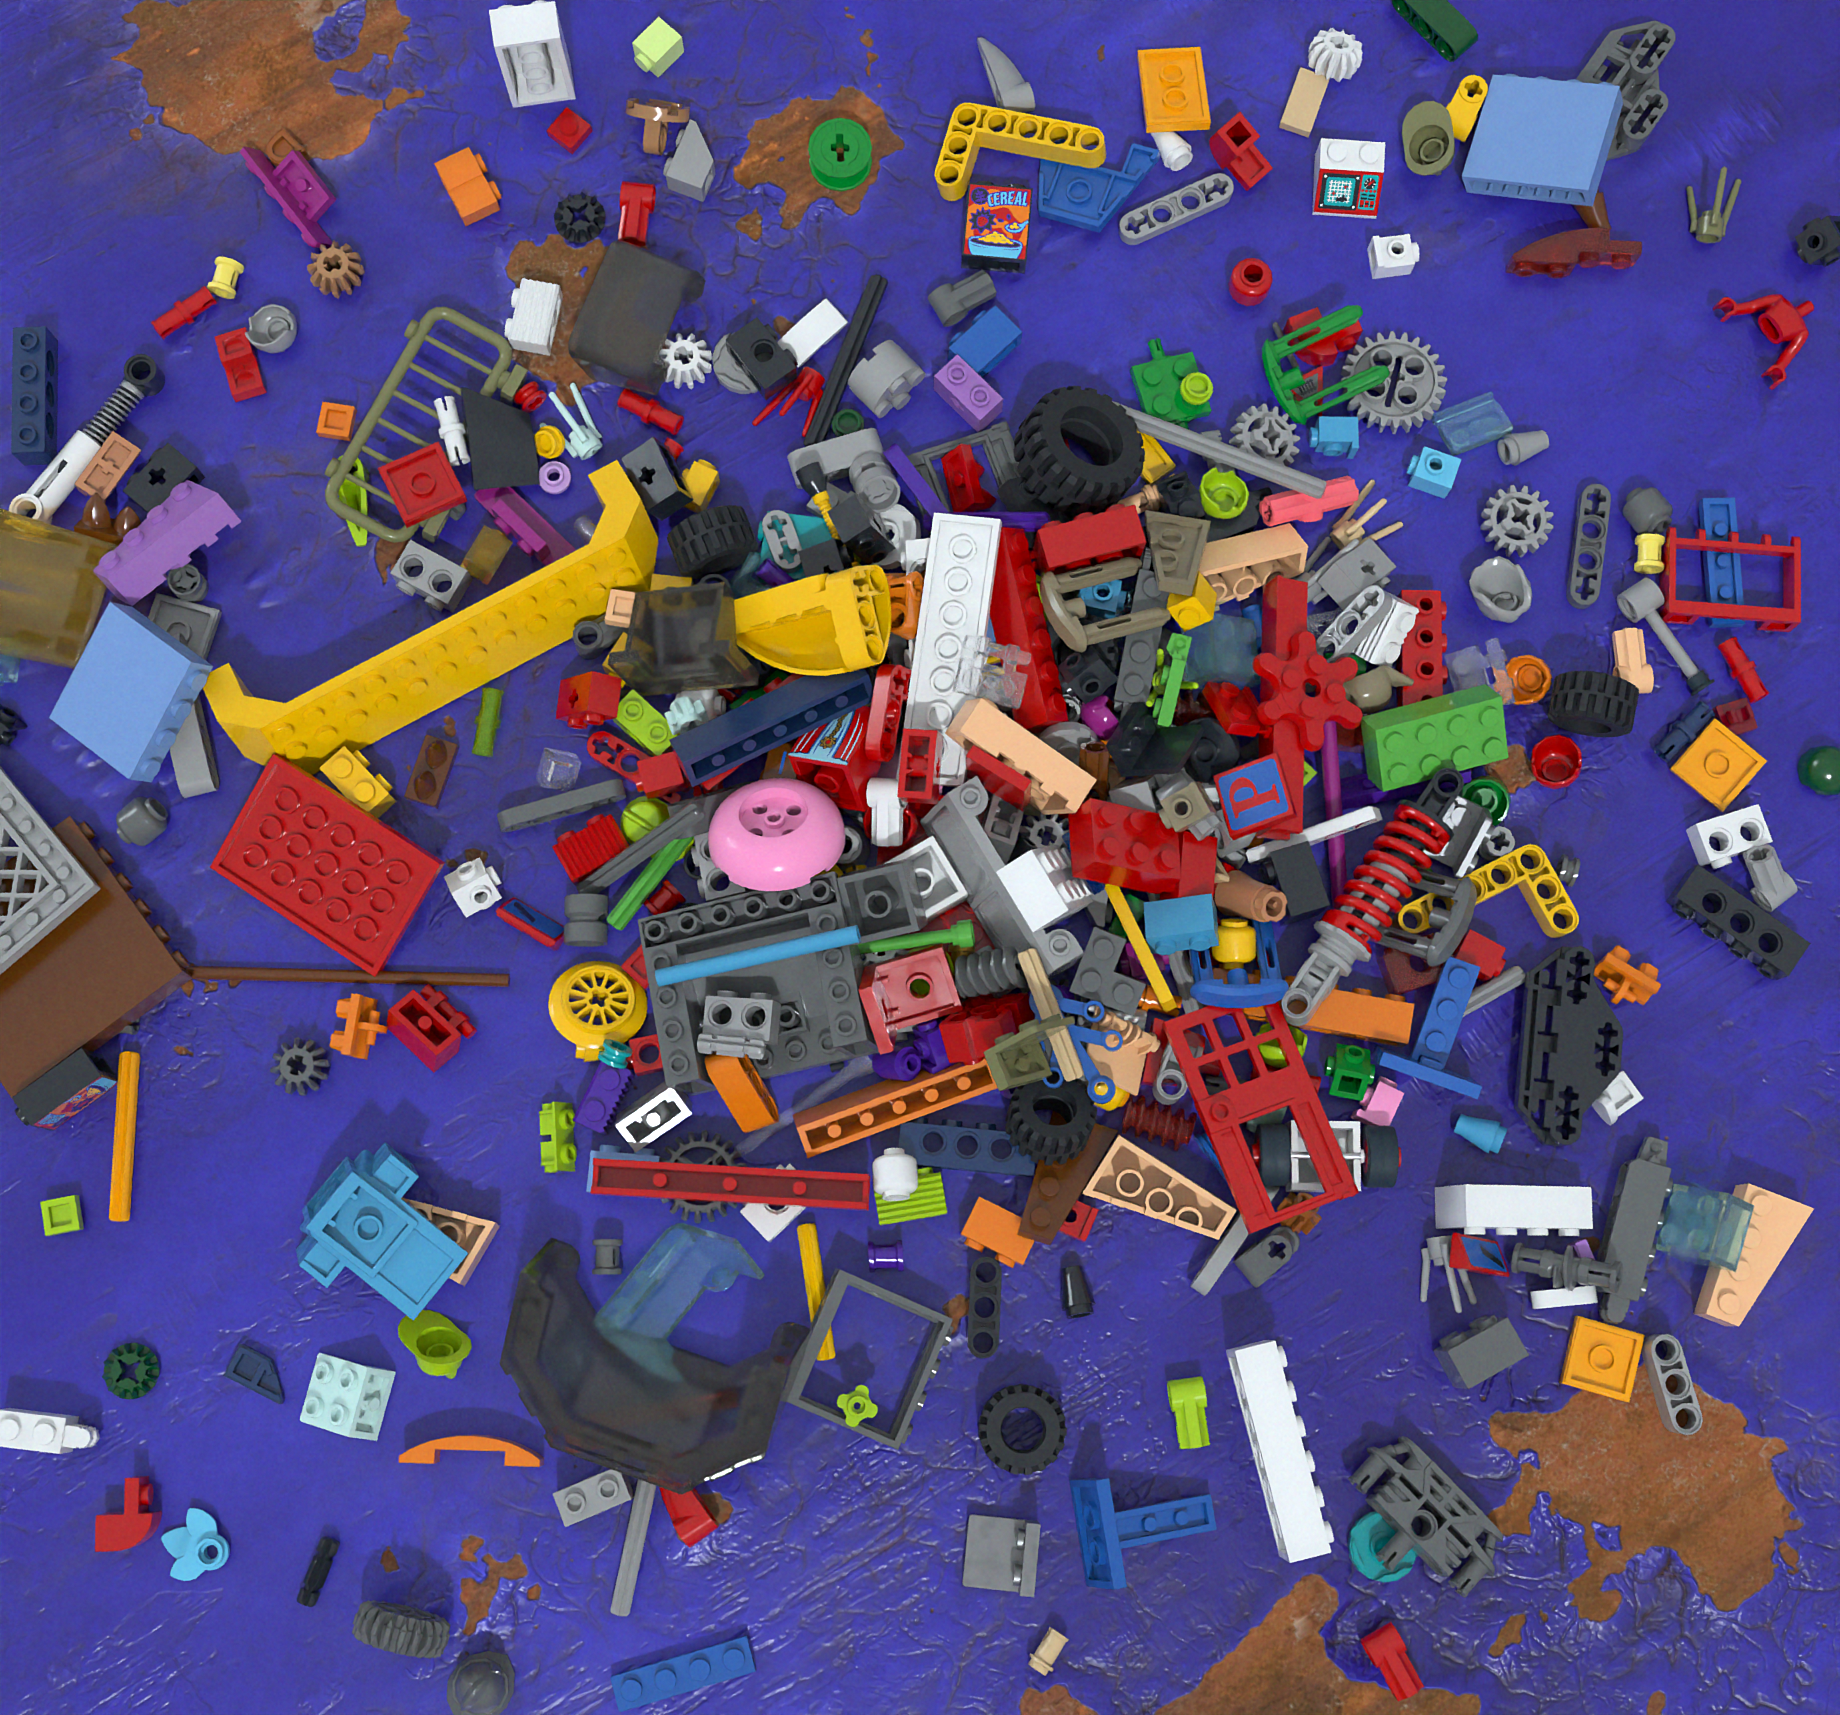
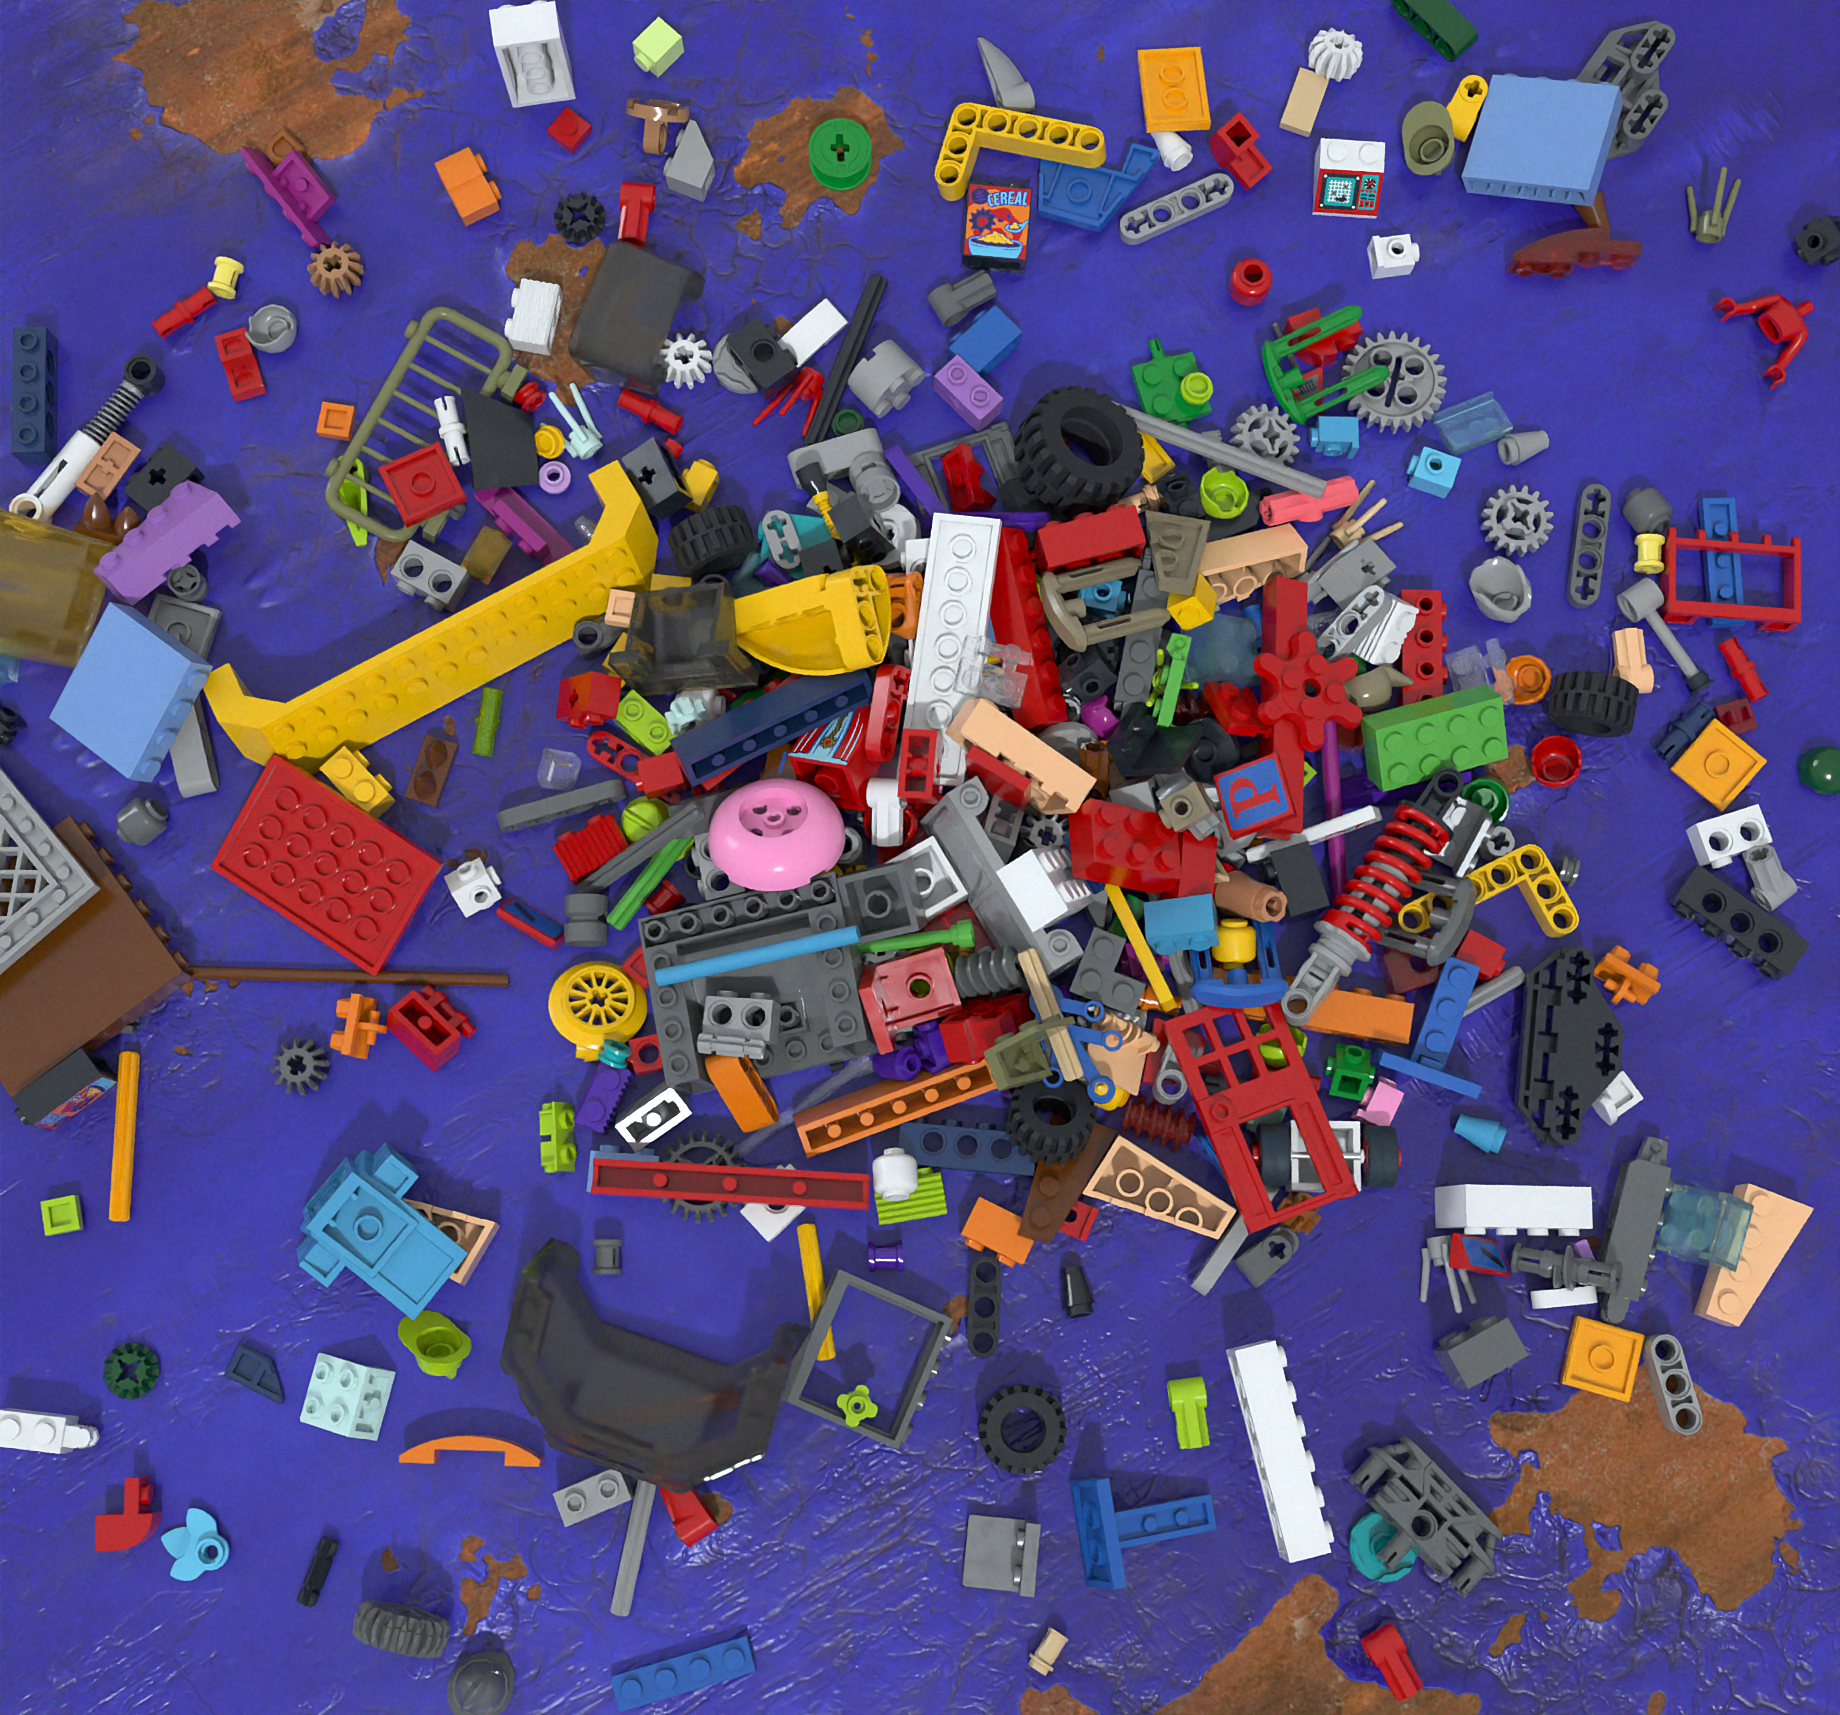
(665, 1288): clear light blue windscreen -> none

